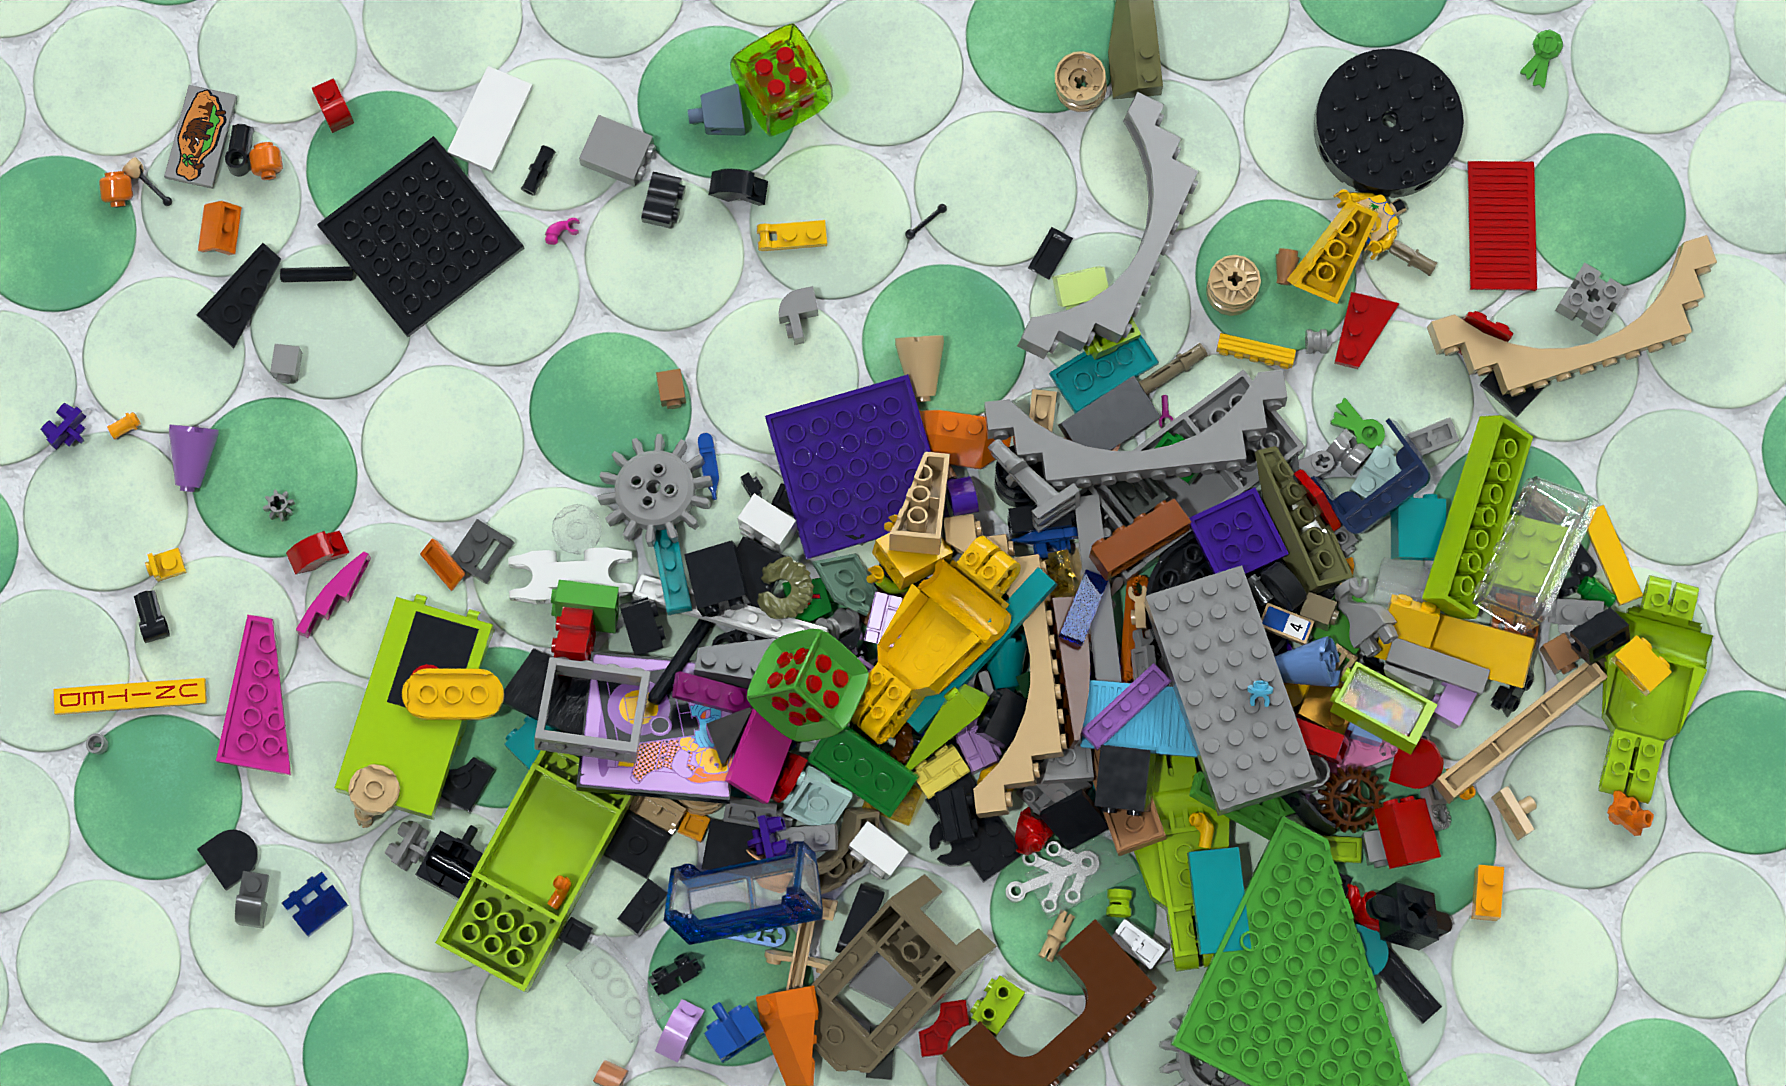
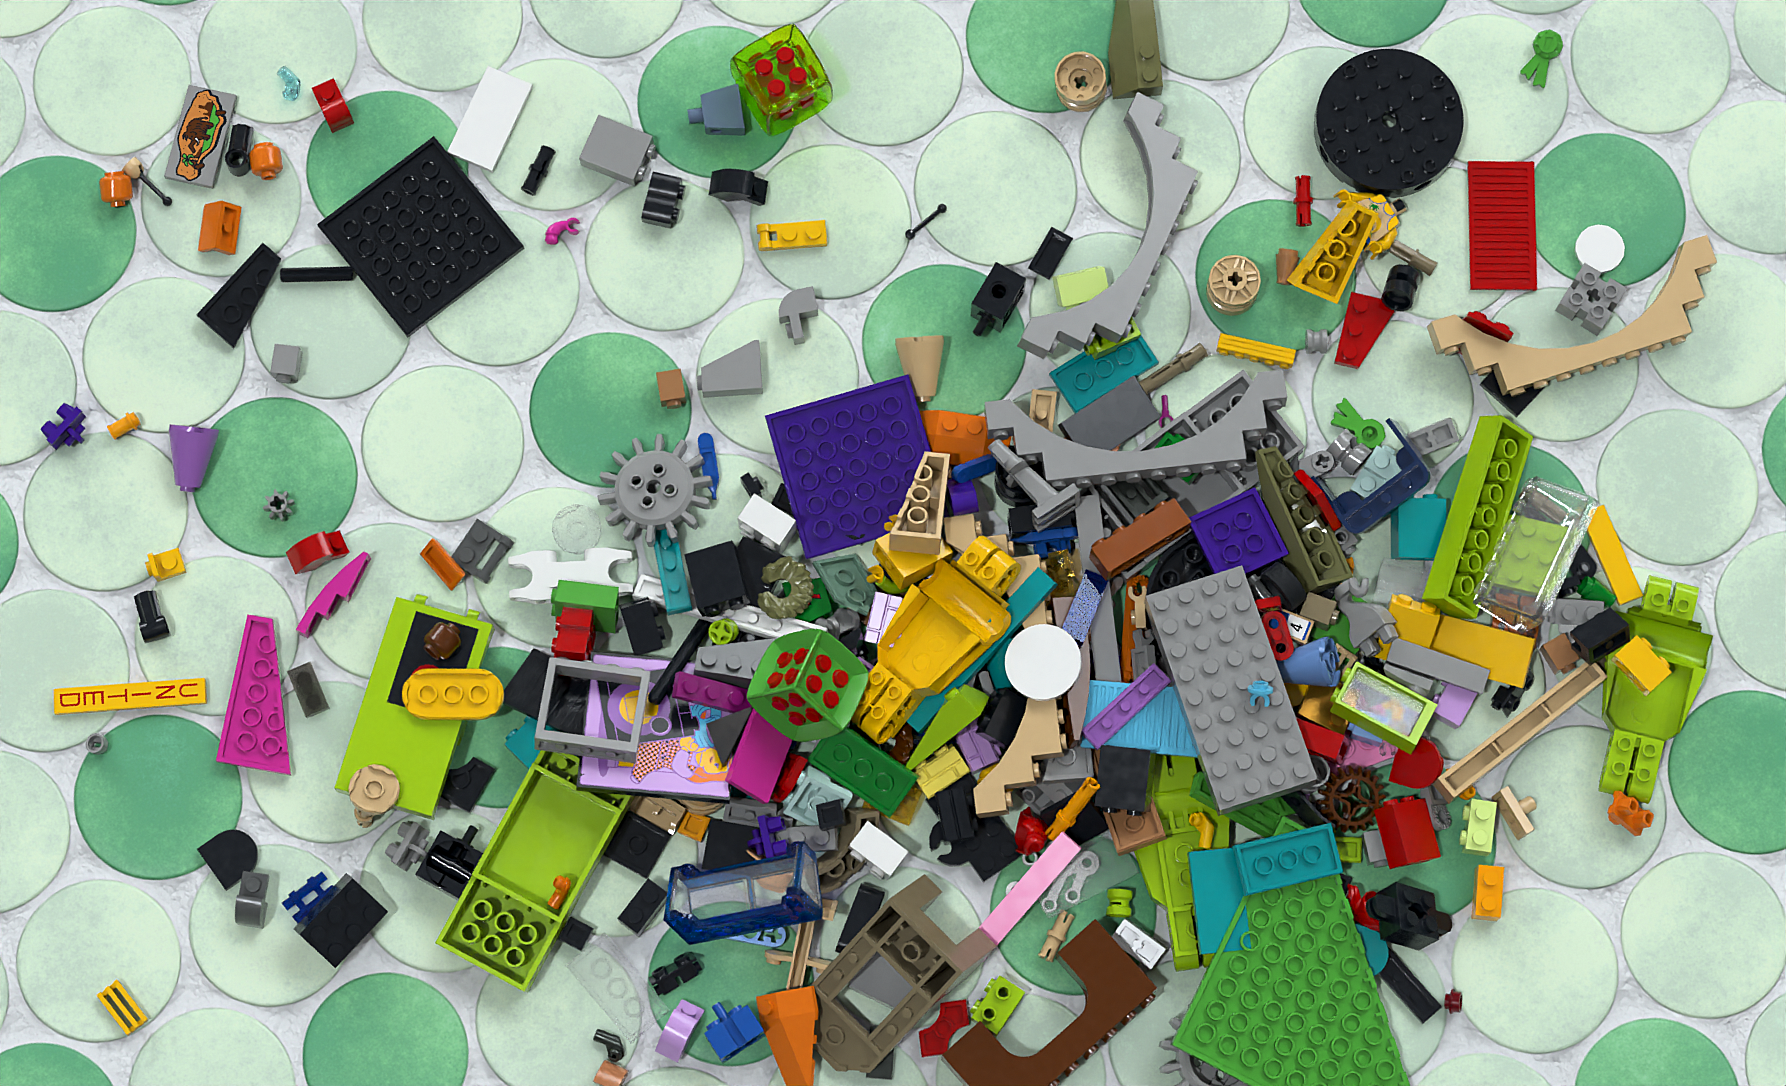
(110, 990): none -> yellow tile
(292, 85): none -> clear light blue arm
(308, 689): none -> clear smoke plate
(340, 920): none -> black brick
(442, 641): none -> reddish brown head
(612, 1042): none -> pearl dark grey arm
(718, 633): none -> lime wheel
(733, 373): none -> light grey slope
(831, 815): none -> black plate
(974, 468): none -> blue piece
(995, 311): none -> black piece
(1029, 888): none -> bright pink tile
(1043, 662): none -> white tile
(1068, 815): none -> light orange pin
(1269, 604): none -> red tile
(1278, 635): none -> red plate
(1287, 859): none -> teal tile
(1303, 201): none -> red pin
(1400, 287): none -> black wheel
(1453, 1001): none -> dark red plate
(1478, 827): none -> yellowish green brick
(1600, 248): none -> white tile

